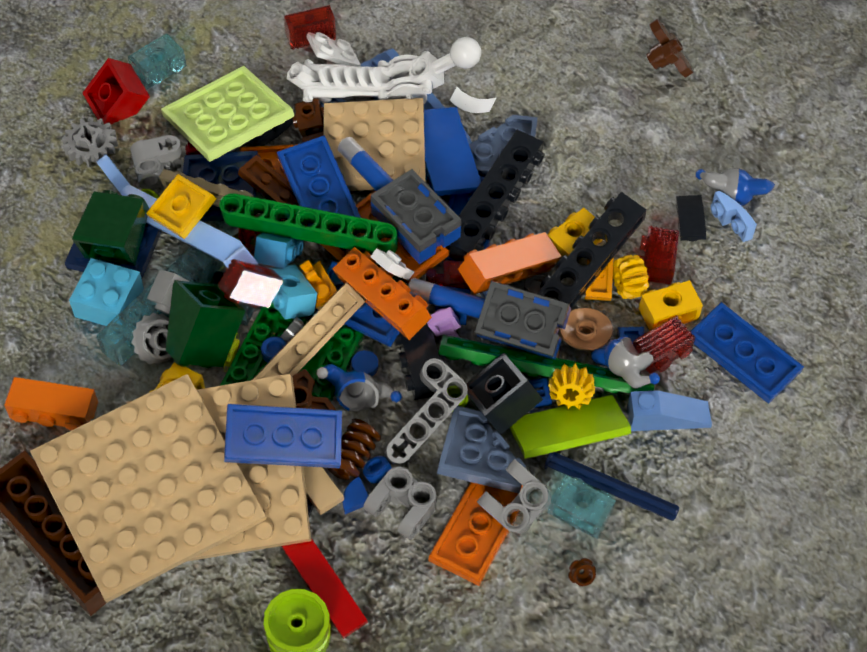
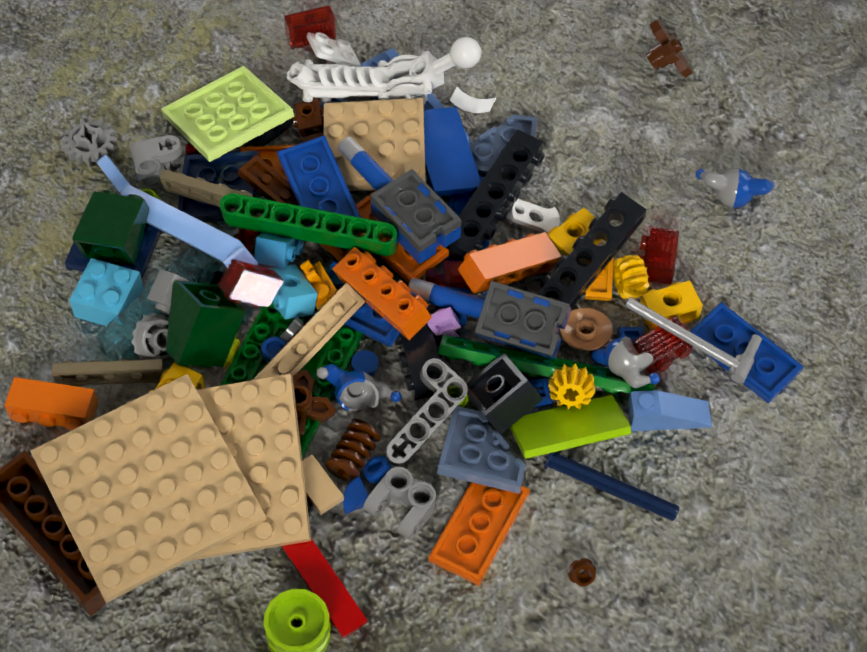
(108, 372): none -> dark tan plate
(115, 92): red slope -> none
(157, 61): clear light blue brick -> none
(181, 206): yellow tile -> none
(283, 436): blue tile -> none
(392, 263): white plate -> none
(521, 501): light grey piece -> none
(549, 217): none -> white piece
(587, 519): clear light blue brick -> none
(691, 218): black slope -> none
(730, 211): light blue slope -> none
(738, 366): none -> light grey bar

